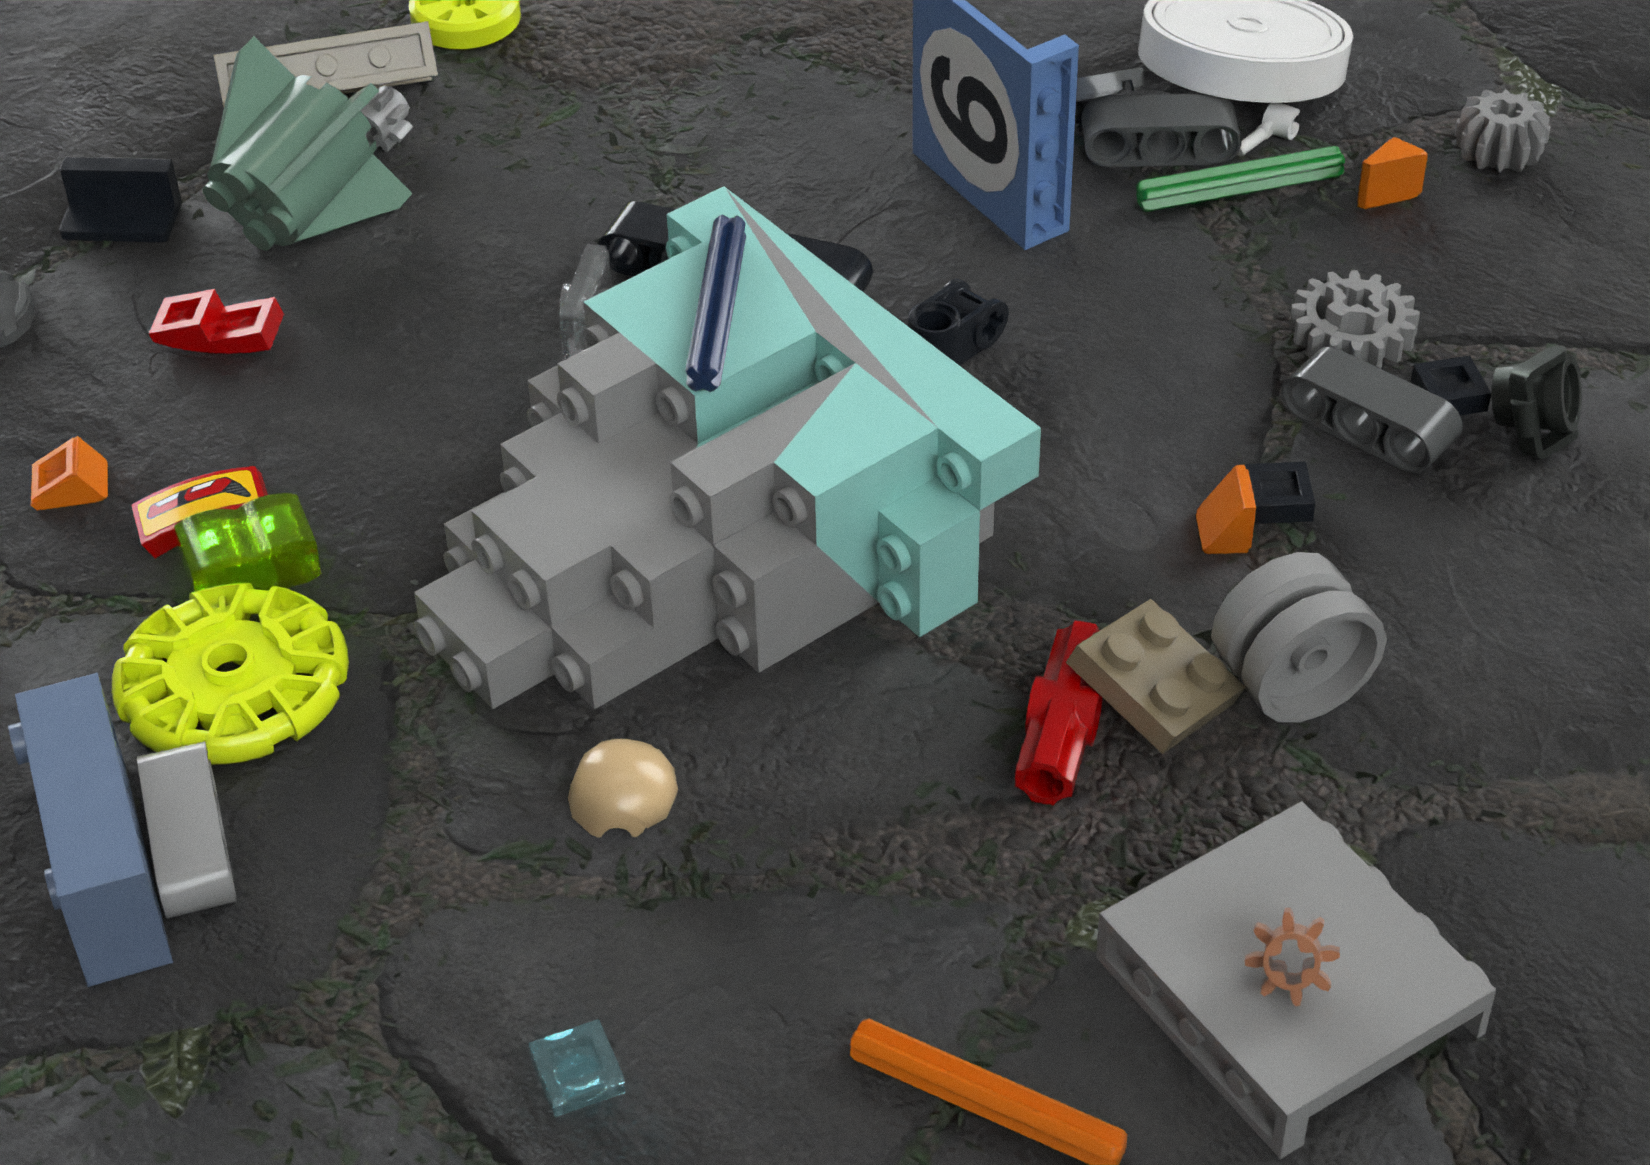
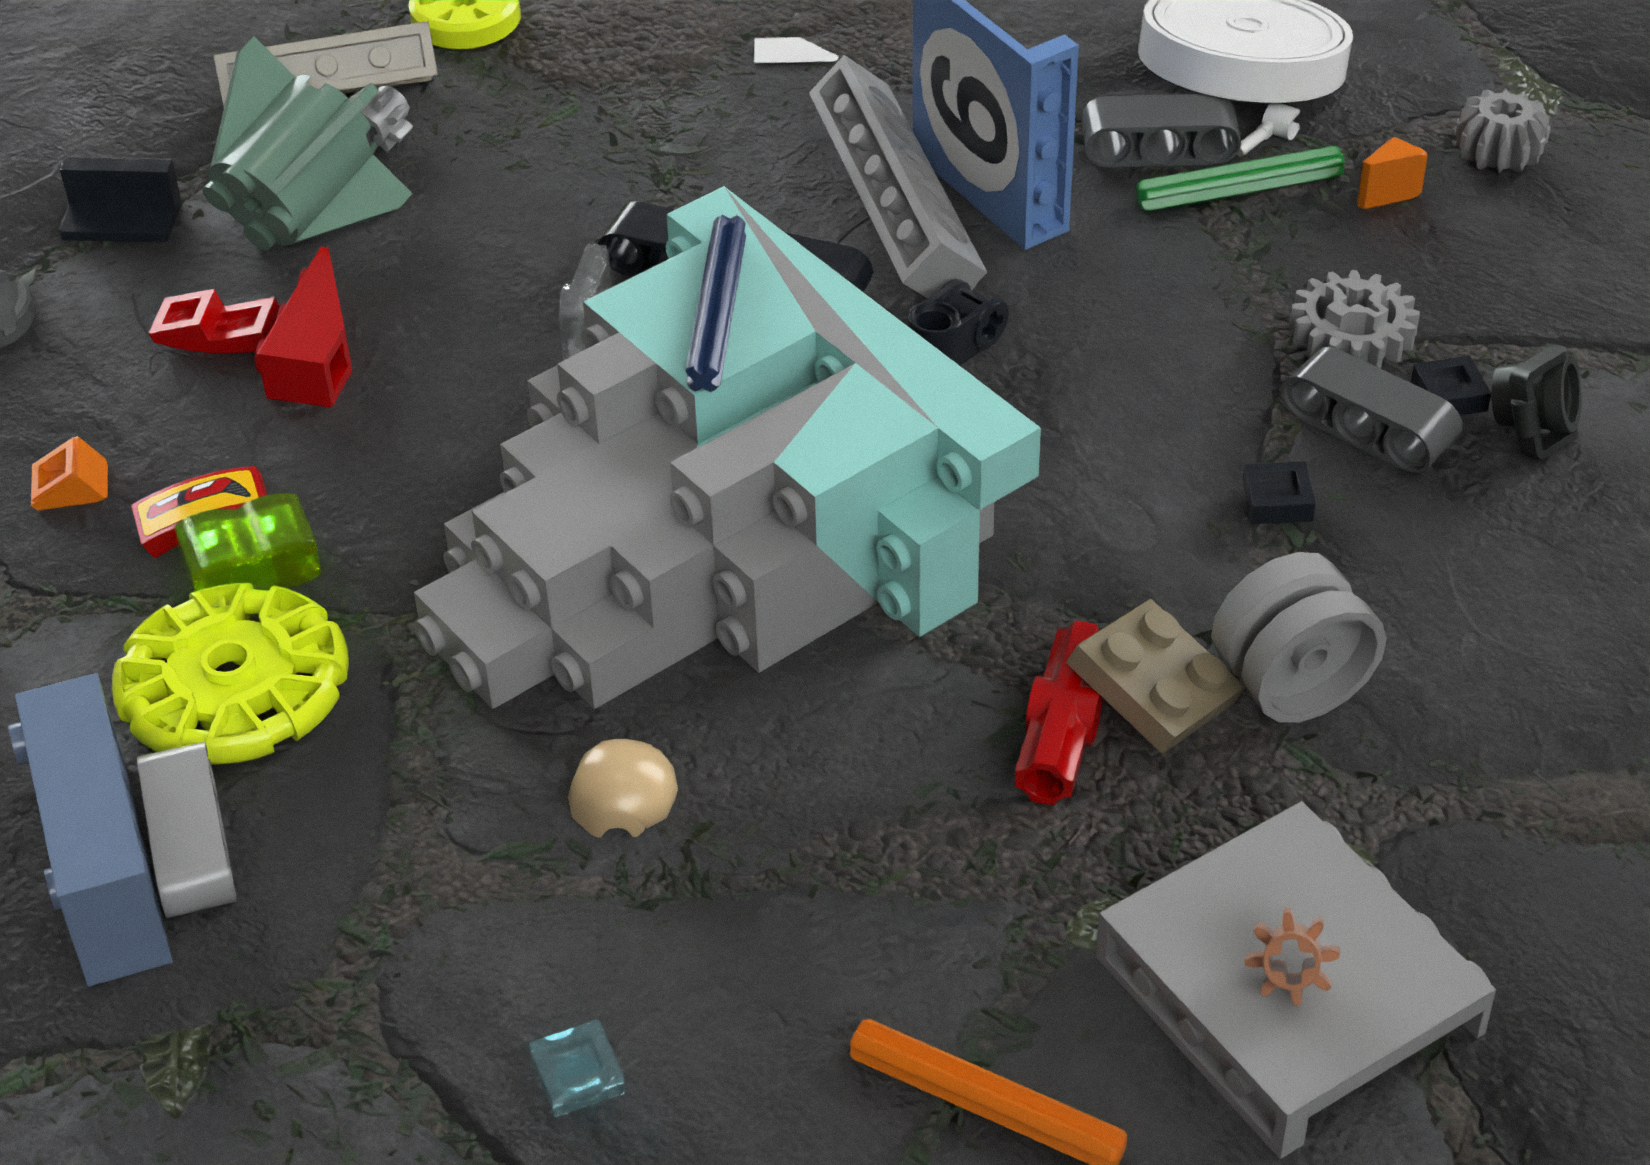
(307, 347): none -> red slope
(789, 50): none -> white sticker
(895, 180): none -> light grey brick
(1109, 83): dark grey tile -> none
(1228, 515): orange slope -> none

